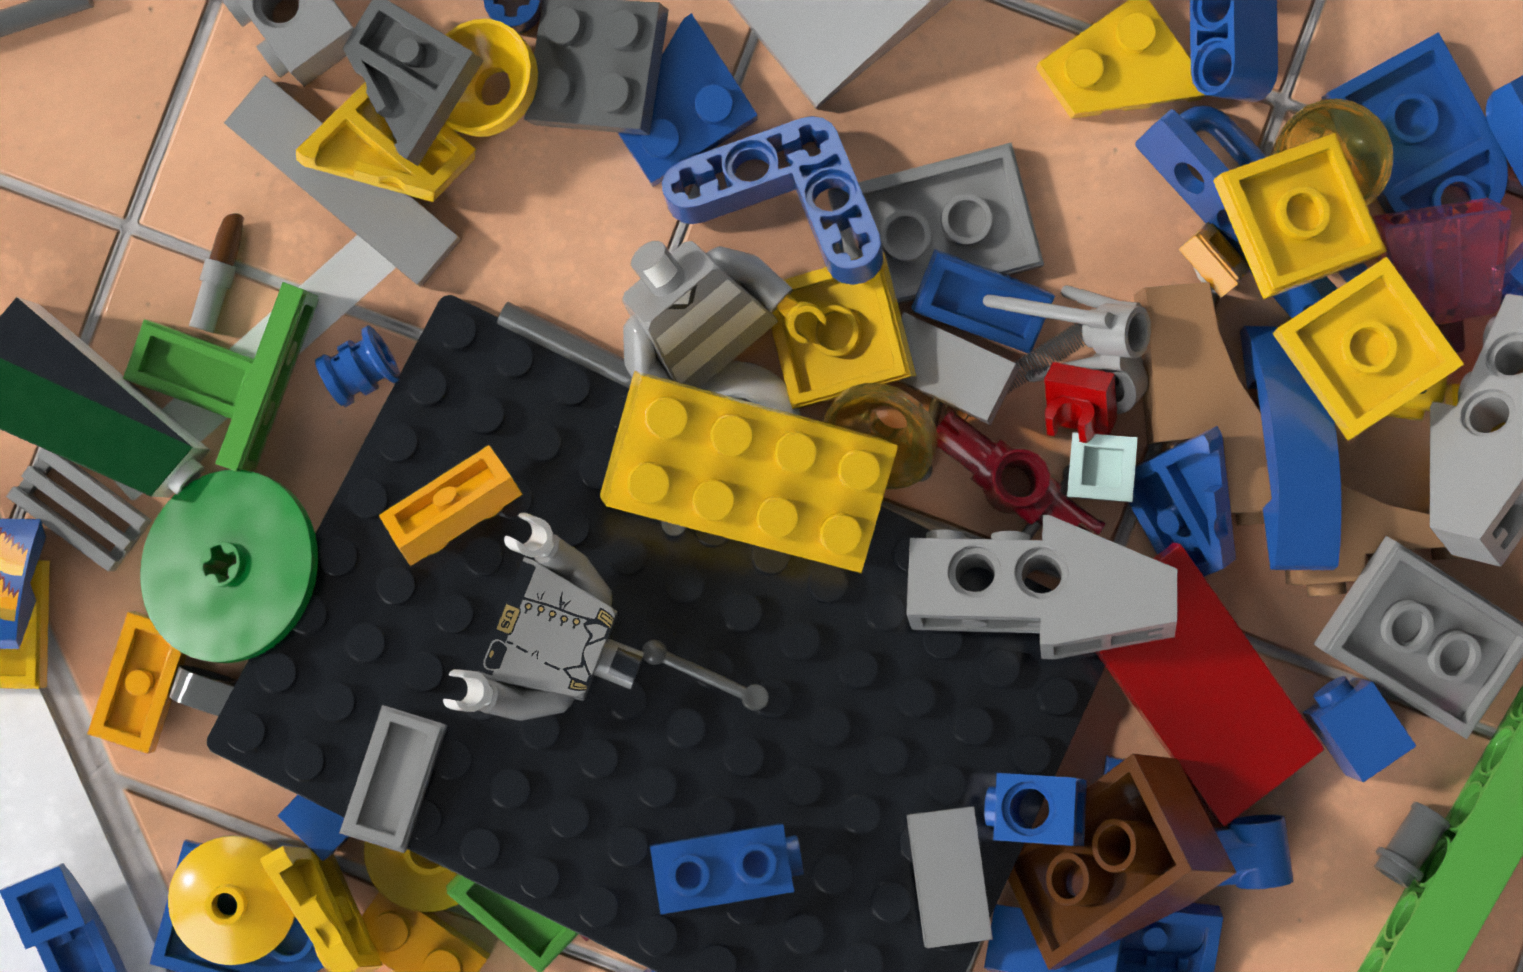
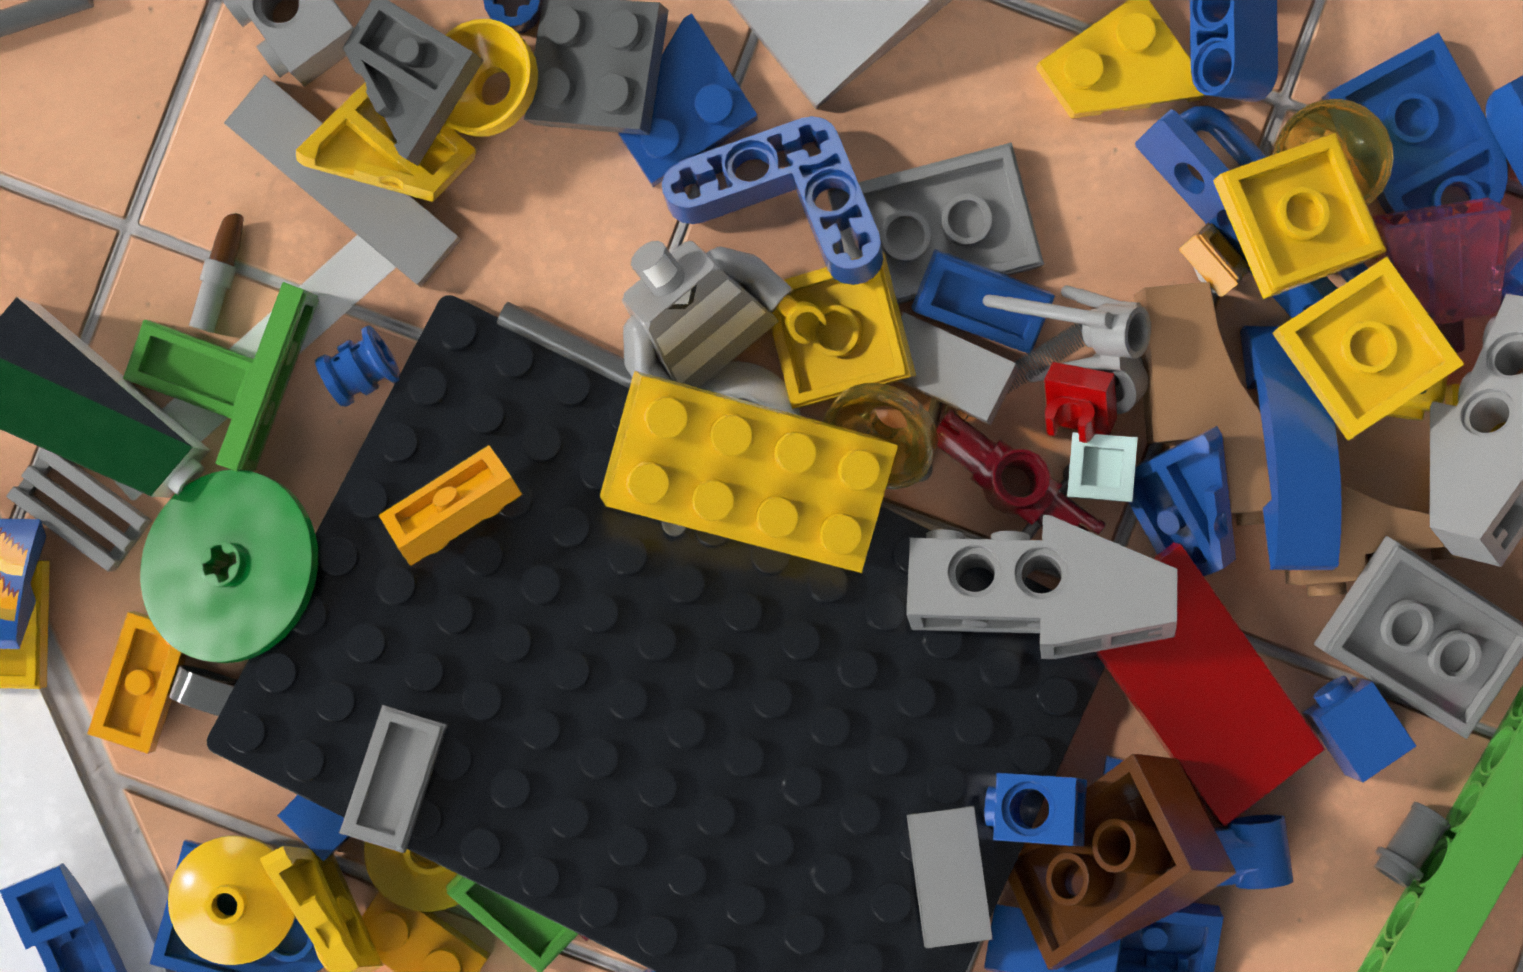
(548, 635): light grey torso -> none
(725, 867): blue brick -> none
(753, 697): dark grey hinge -> none

